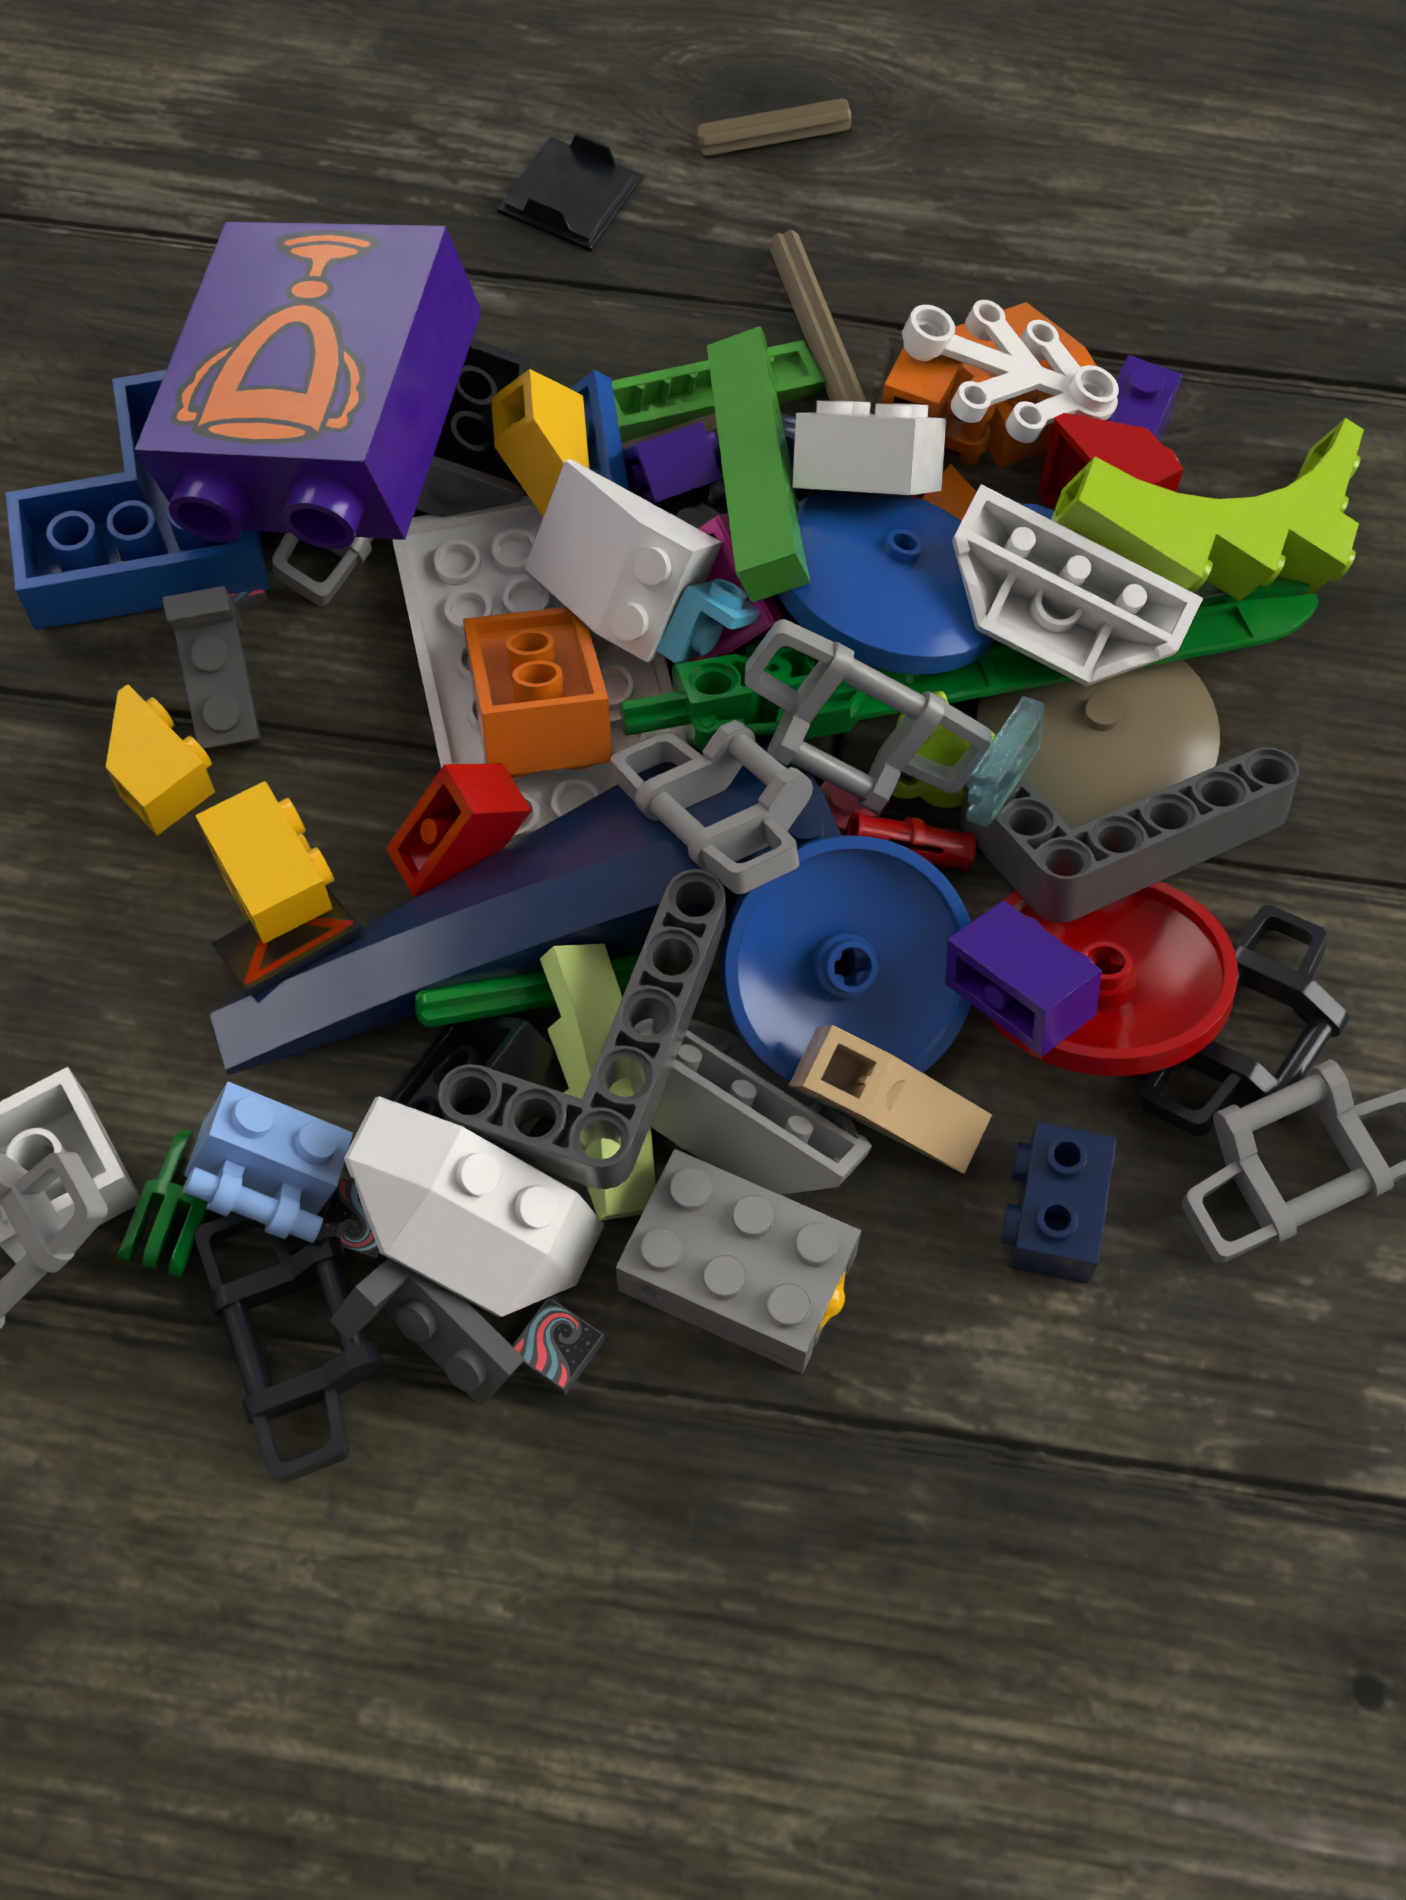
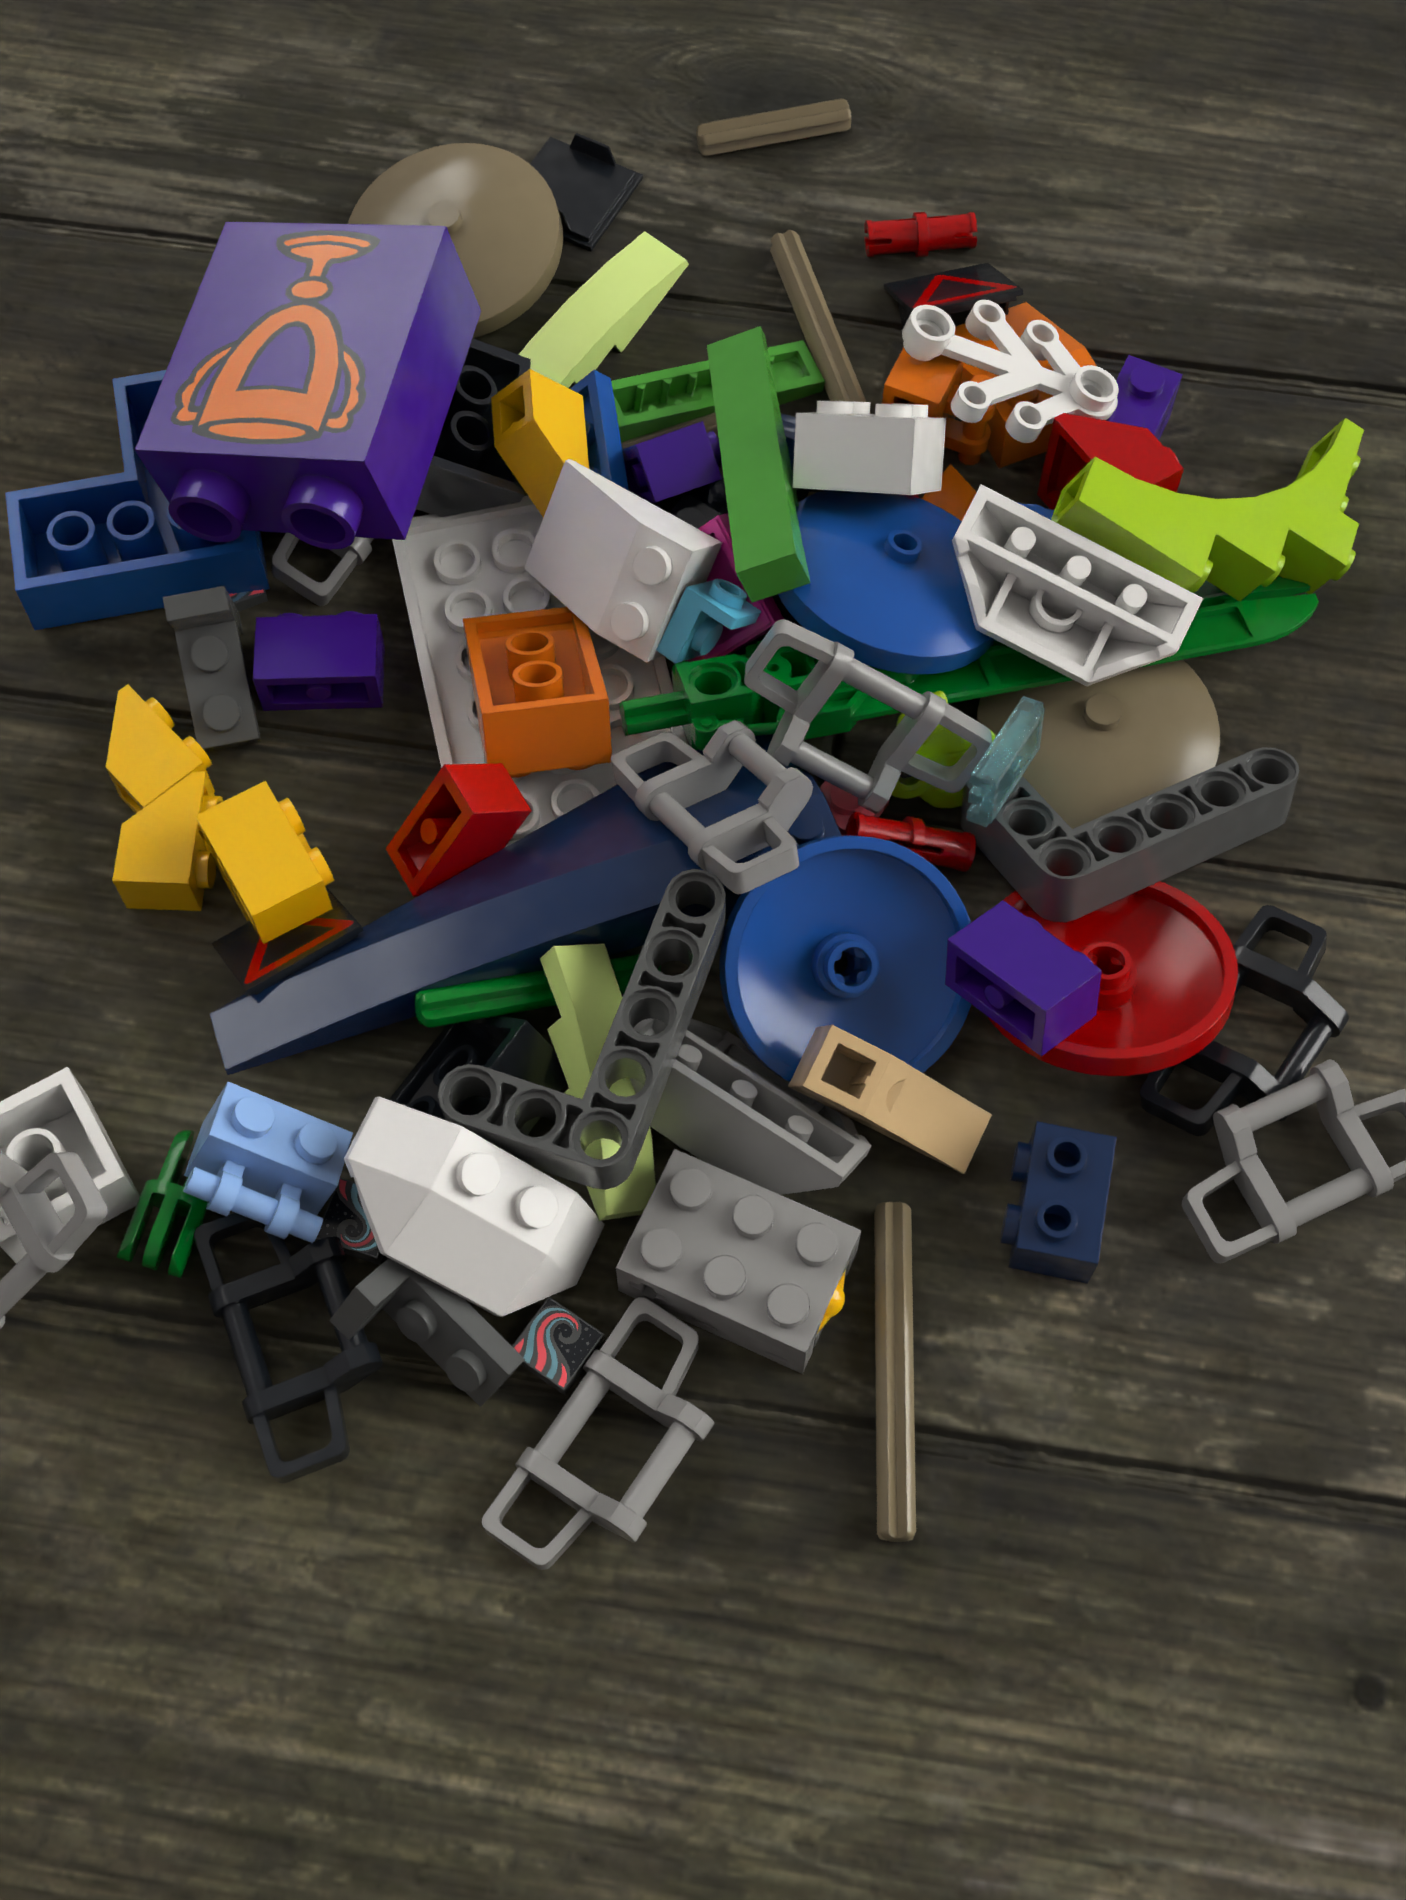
(163, 851): none -> yellow slope
(319, 661): none -> dark purple brick
(494, 212): none -> dark tan dish
(605, 311): none -> yellowish green slope
(605, 1373): none -> light grey bar
(894, 1373): none -> dark tan axle
(920, 234): none -> red pin
(954, 290): none -> black piece

